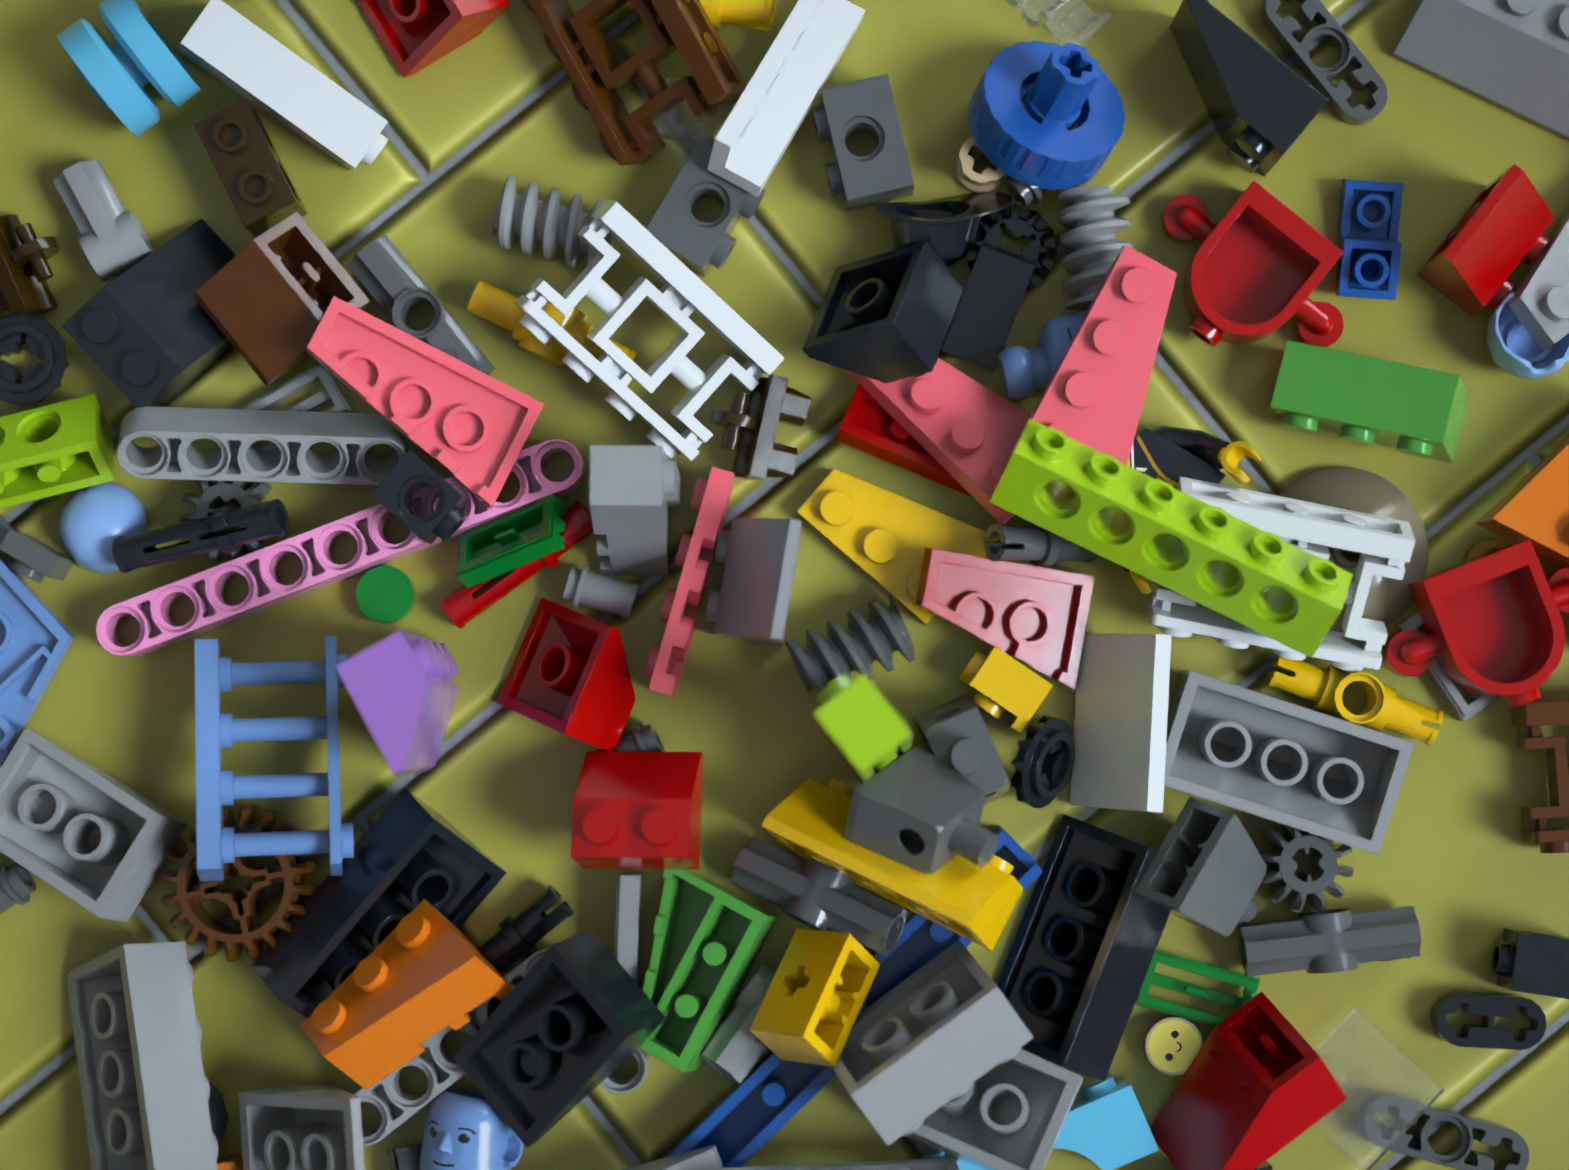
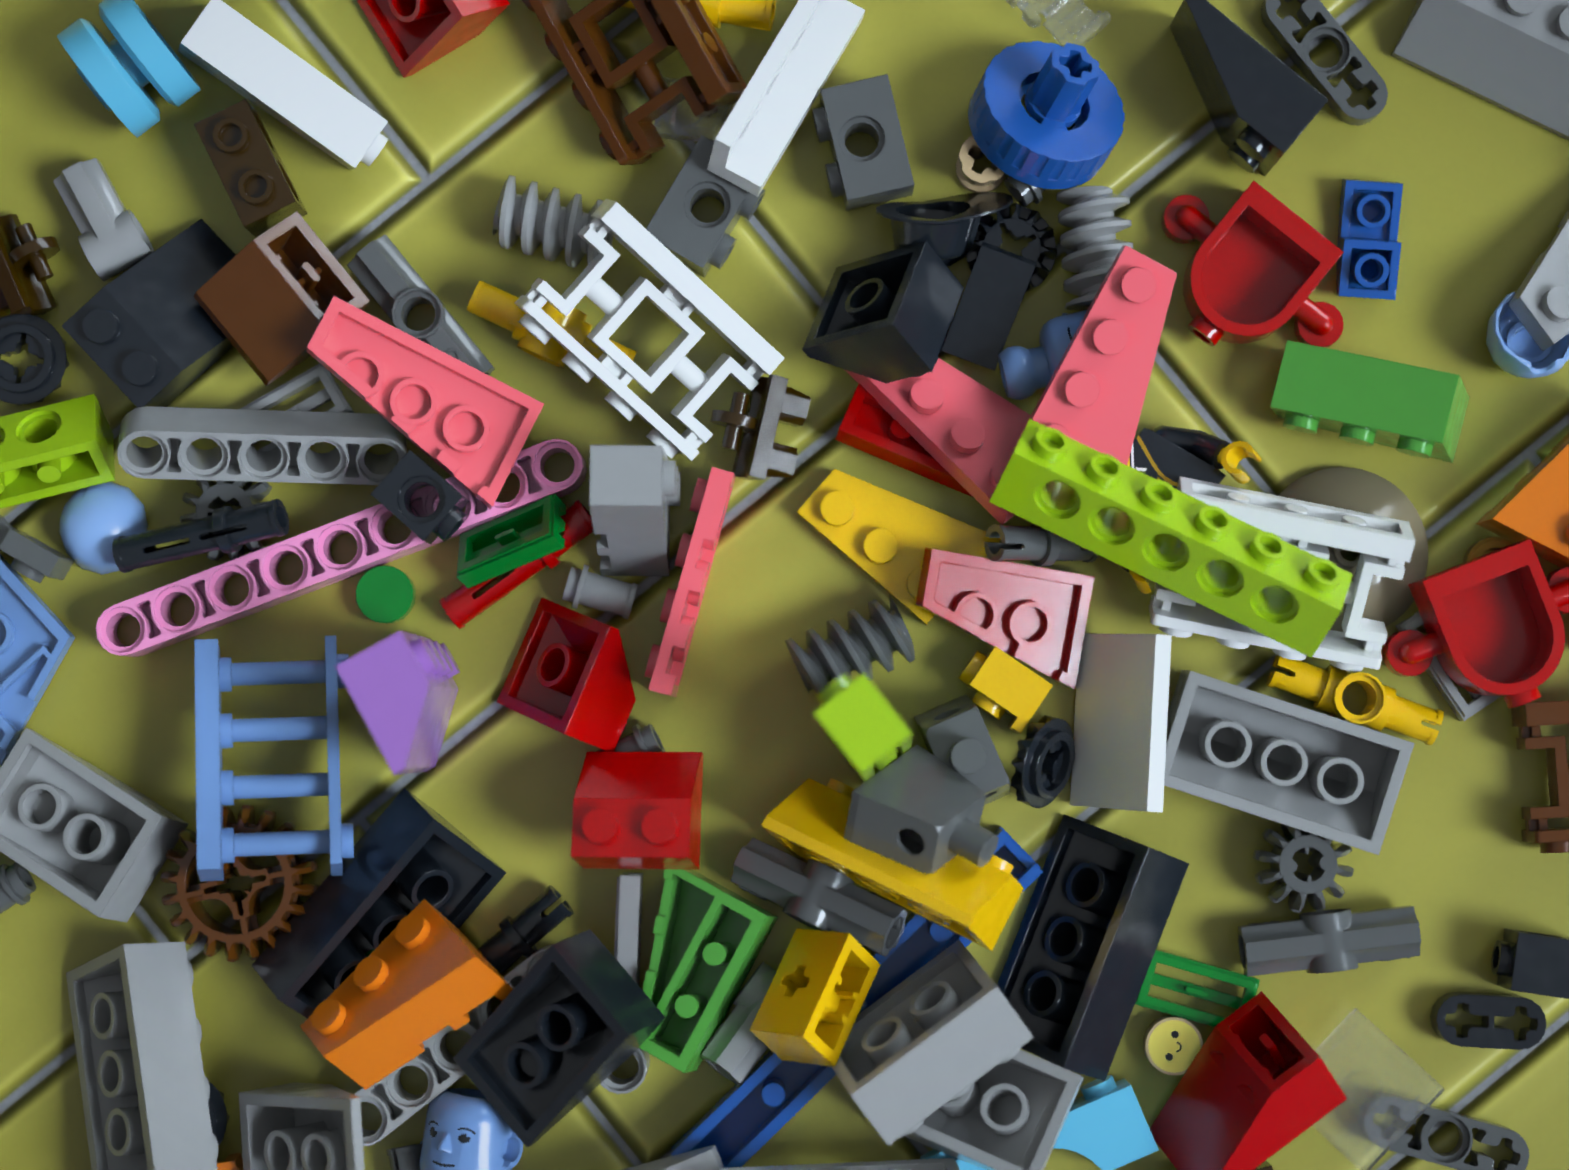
(756, 579): light grey slope -> none
(1206, 870): dark grey torso -> none
(1489, 243): red slope -> none

